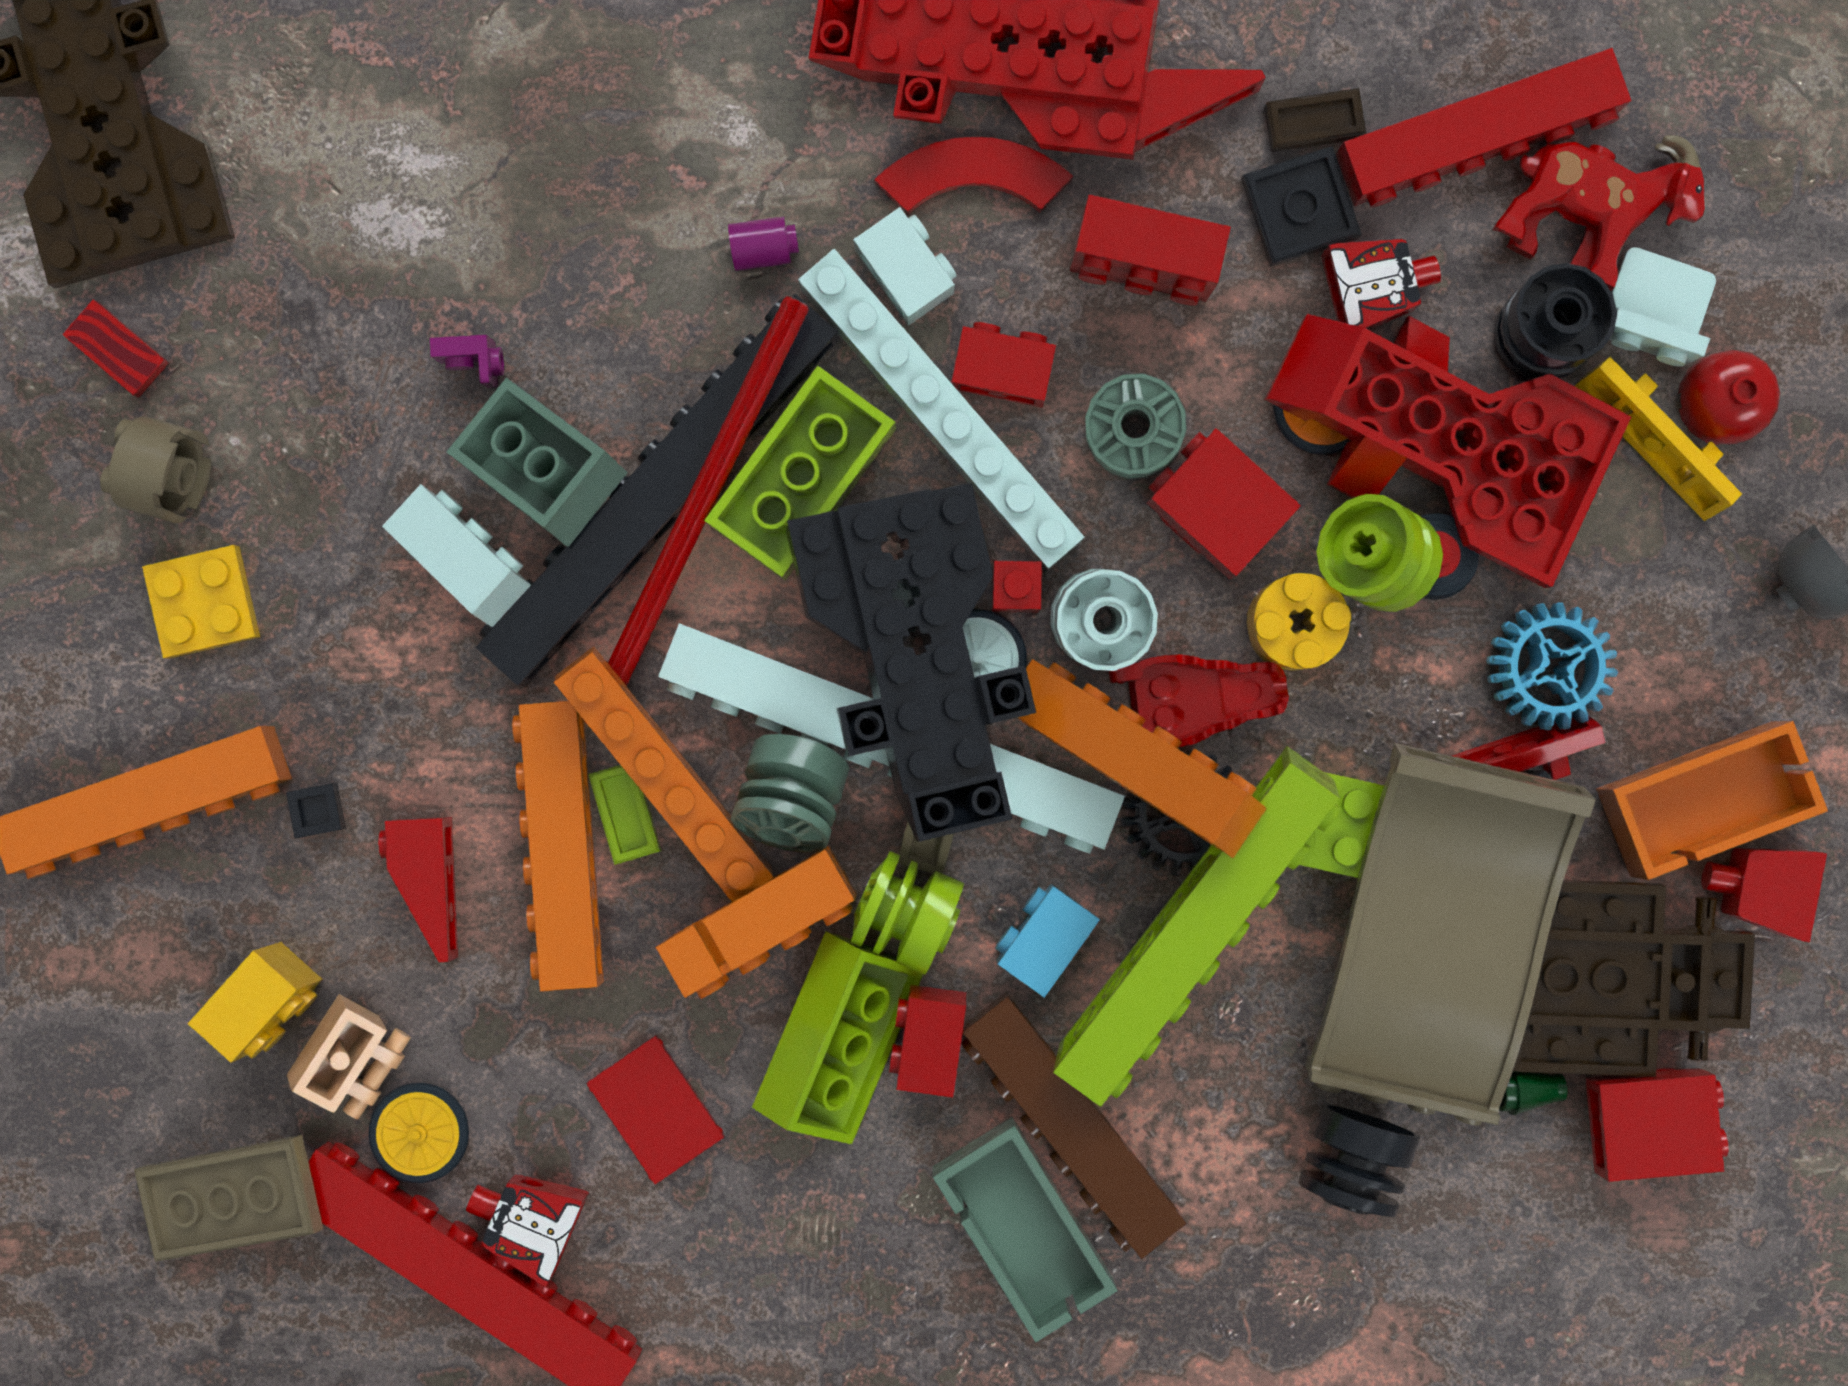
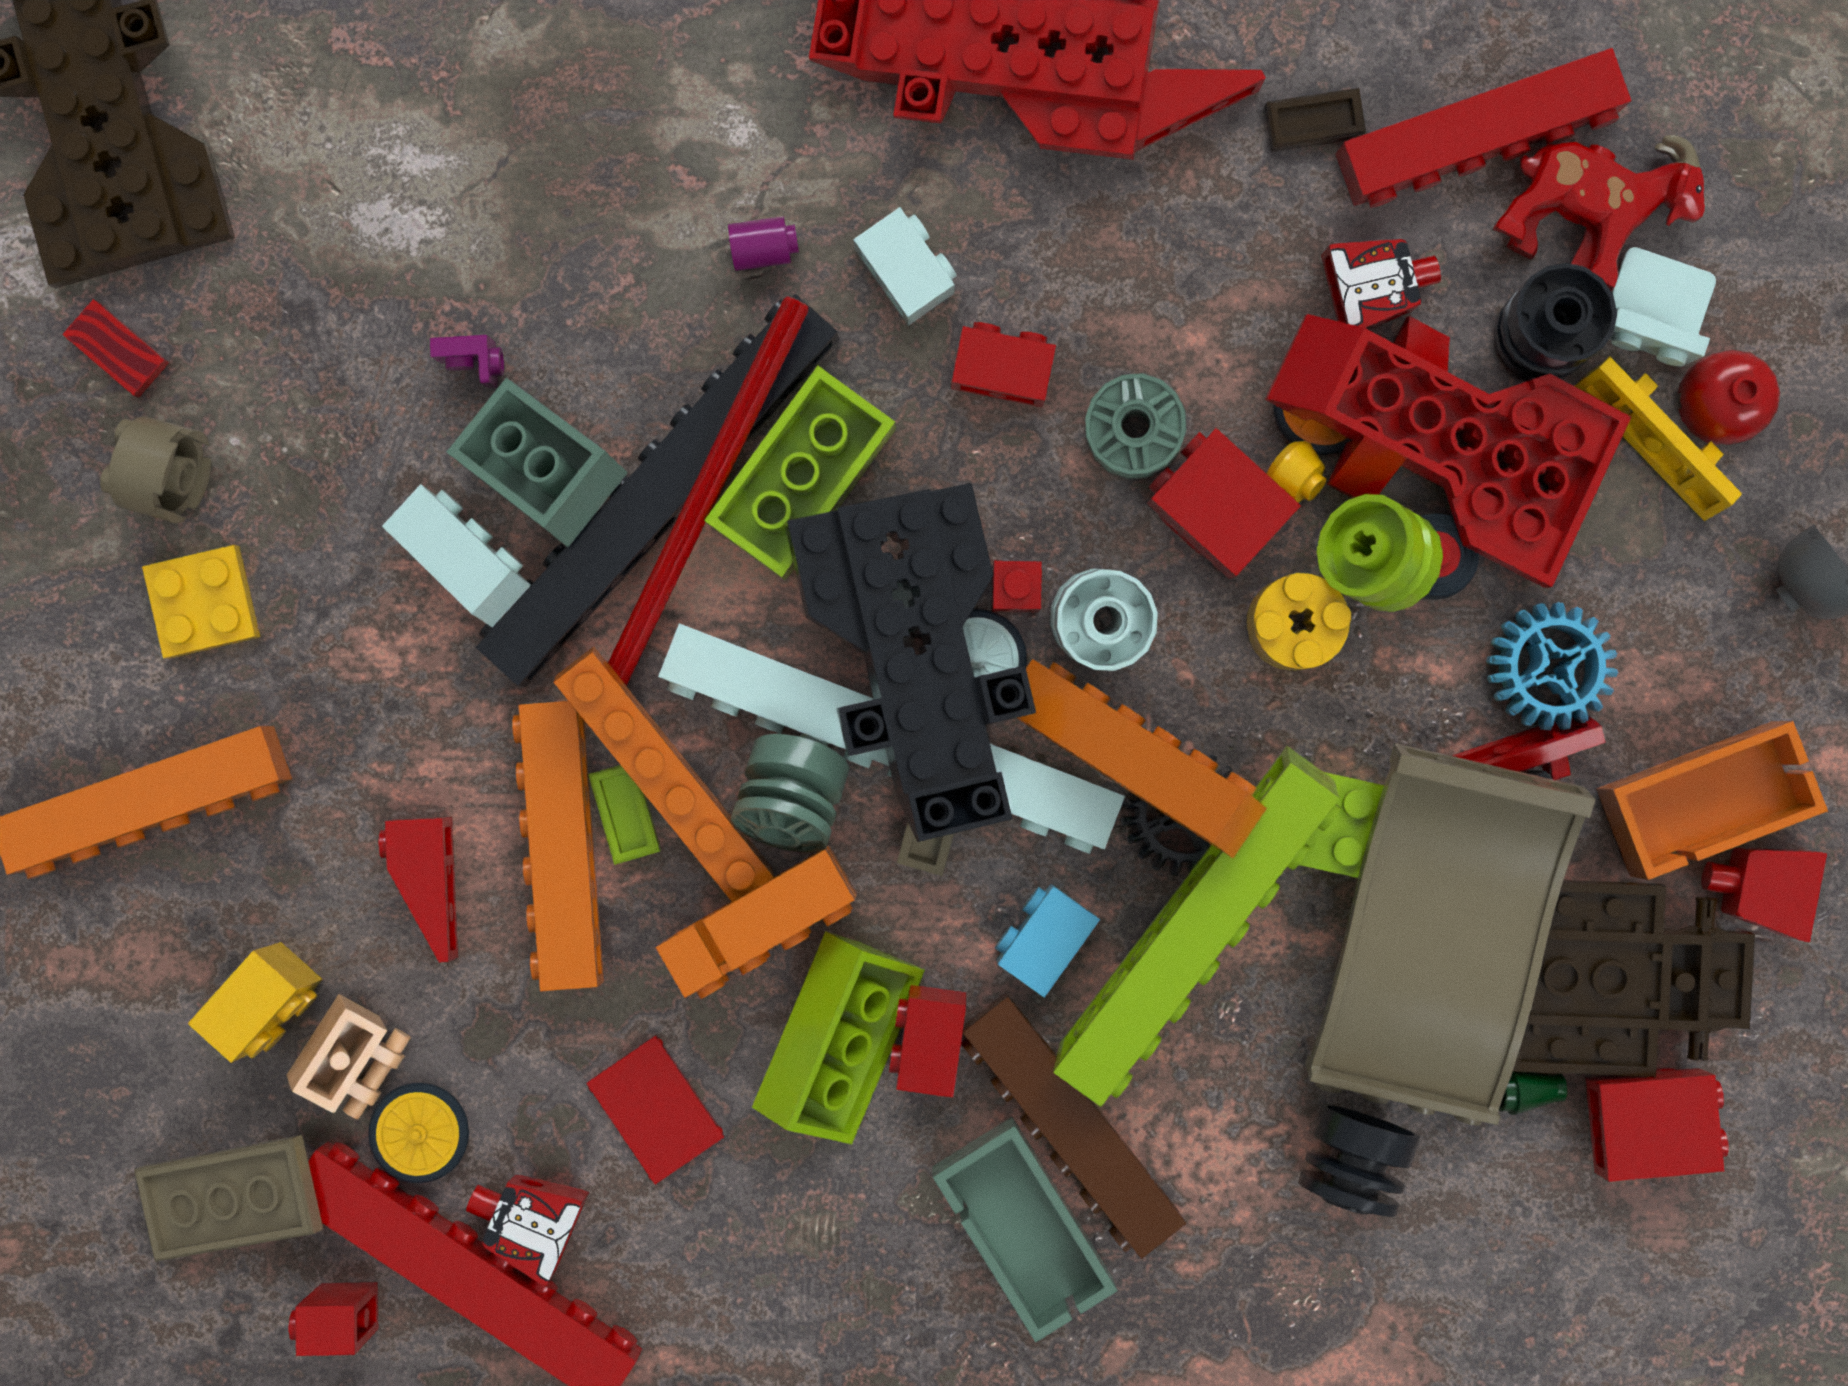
(315, 810): black plate -> none
(335, 1319): none -> red brick
(908, 913): lime wheel -> none
(939, 410): light aqua brick -> none
(973, 162): red tile -> none
(1149, 250): red brick -> none
(1202, 695): red animal -> none
(1298, 471): none -> yellow cone
(1301, 206): black tile -> none

